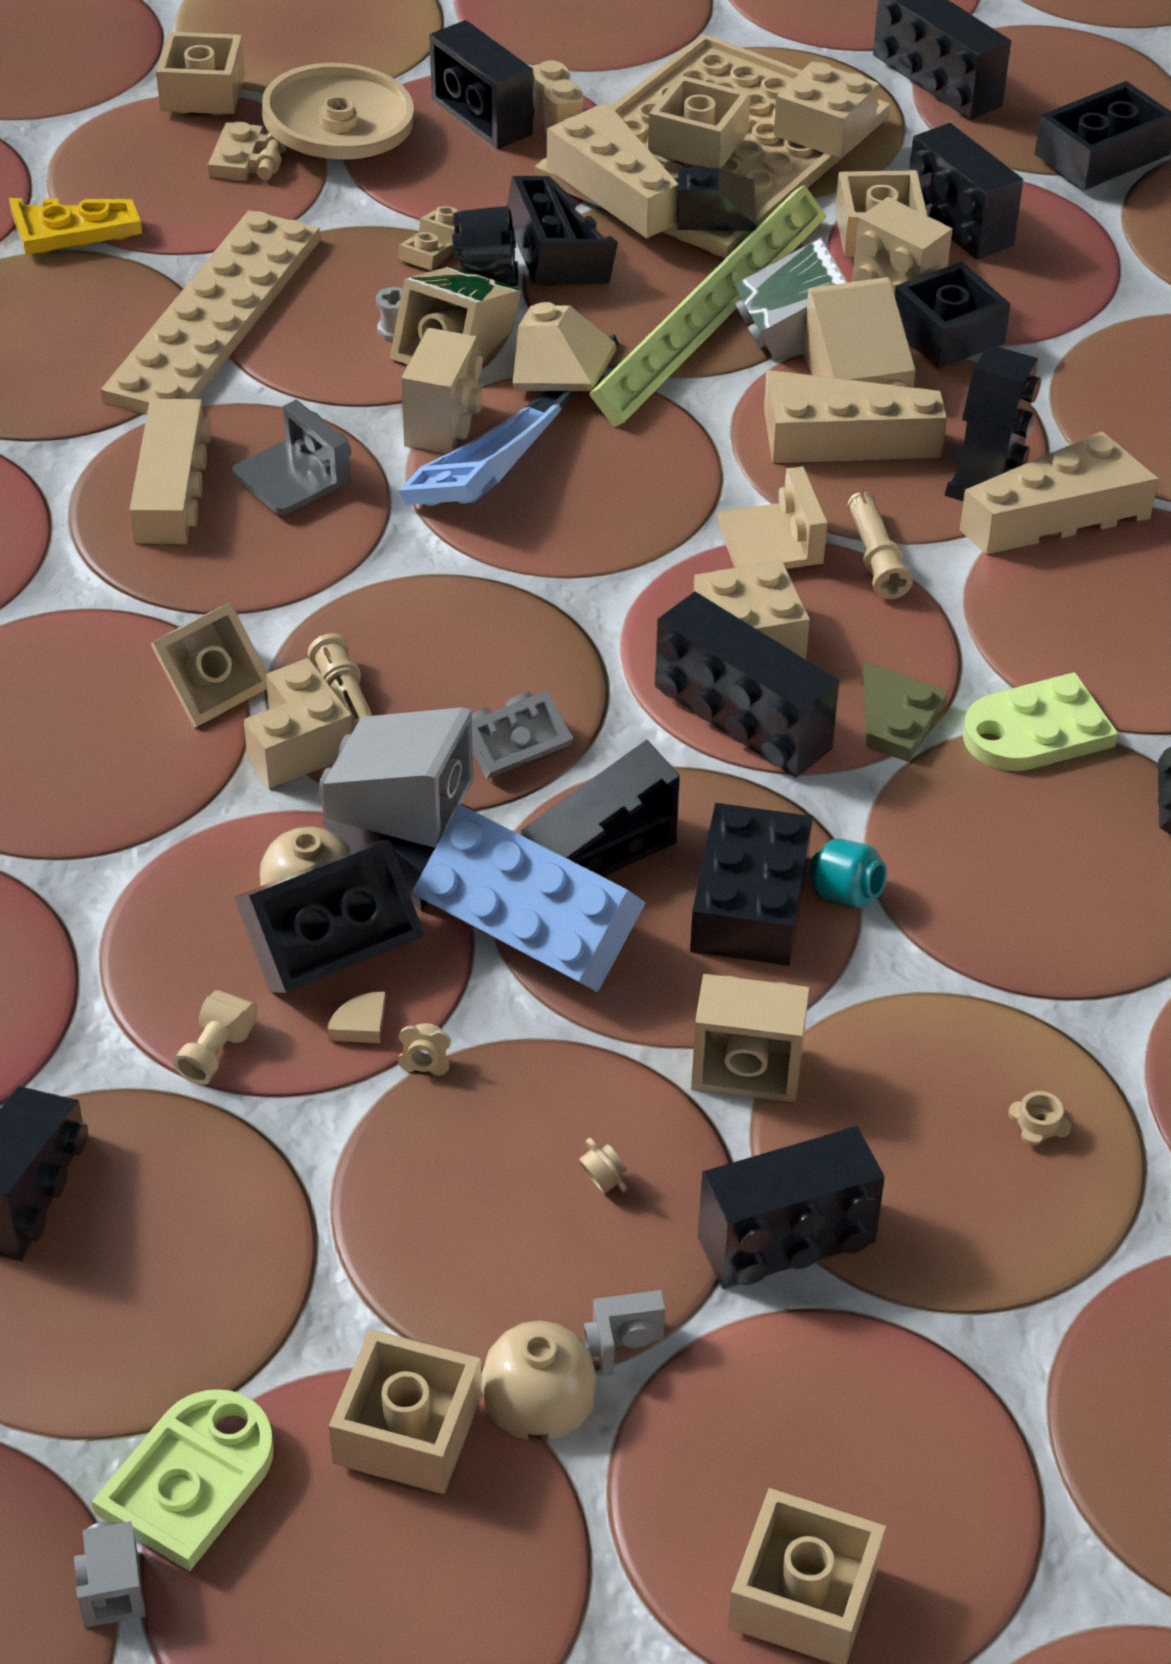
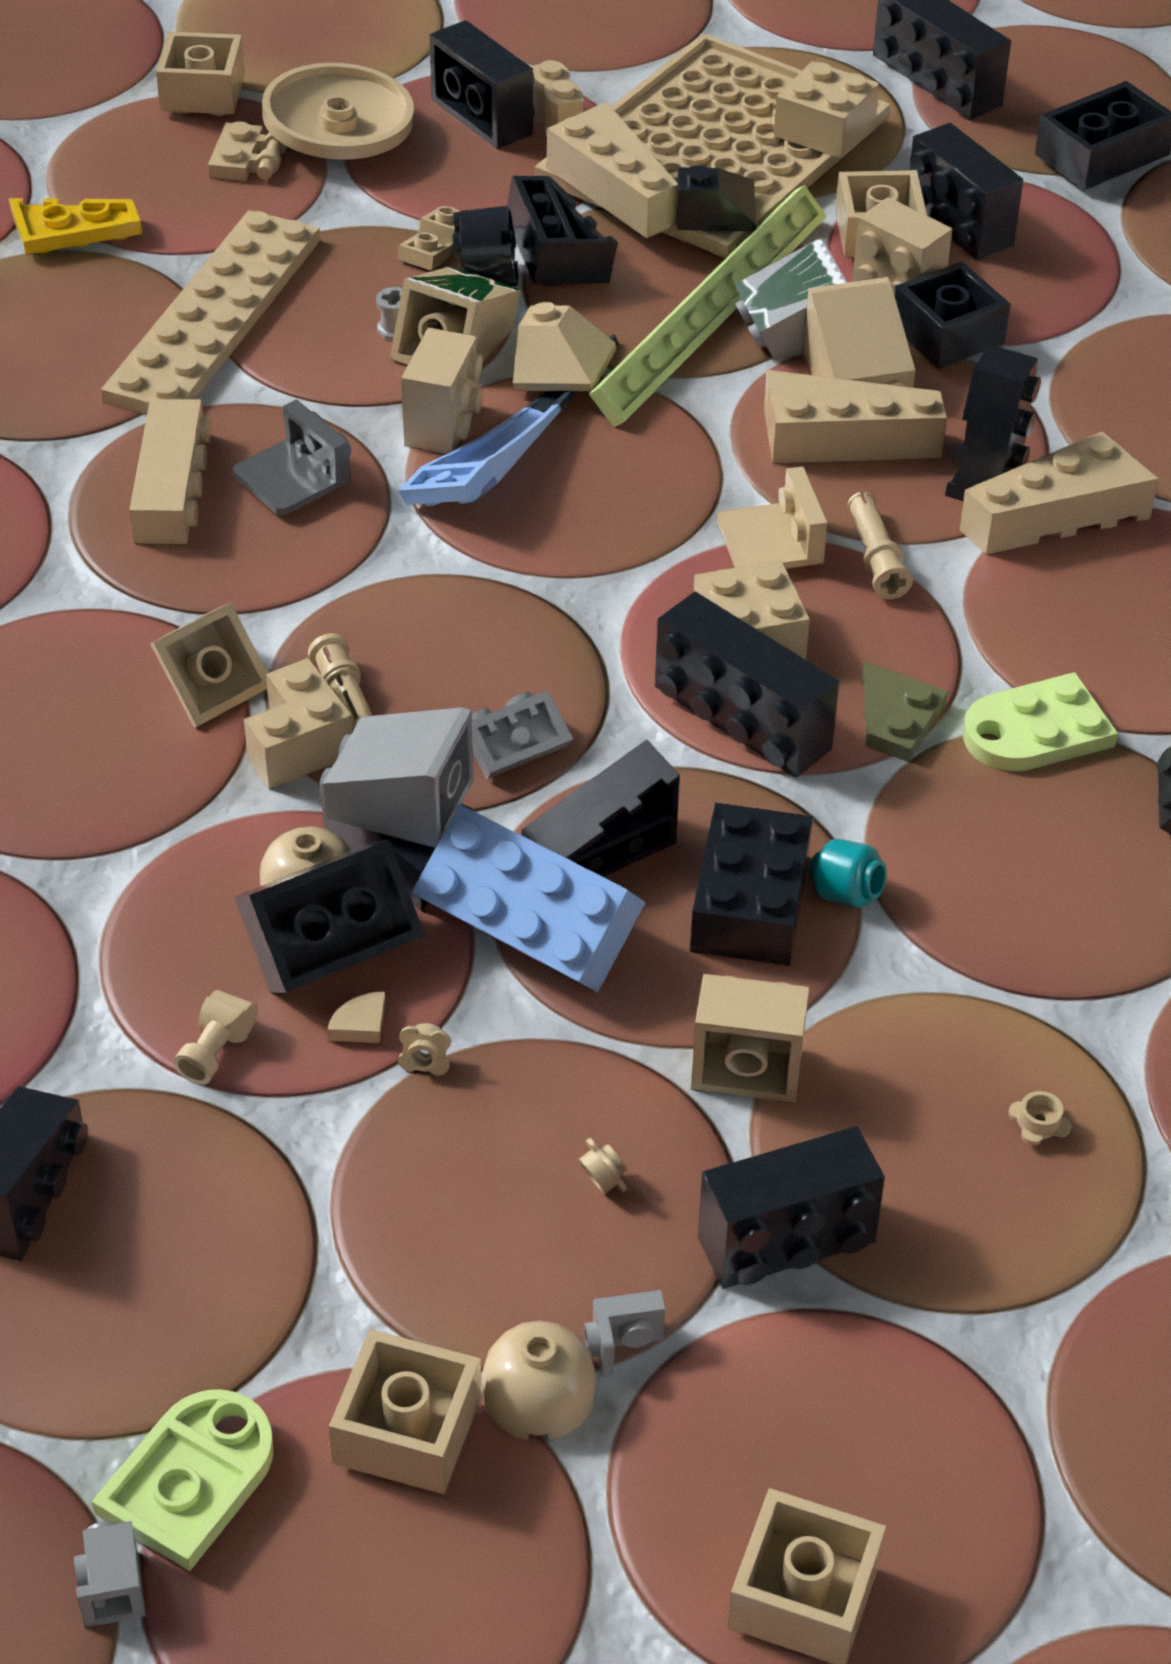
(698, 122): tan brick -> none

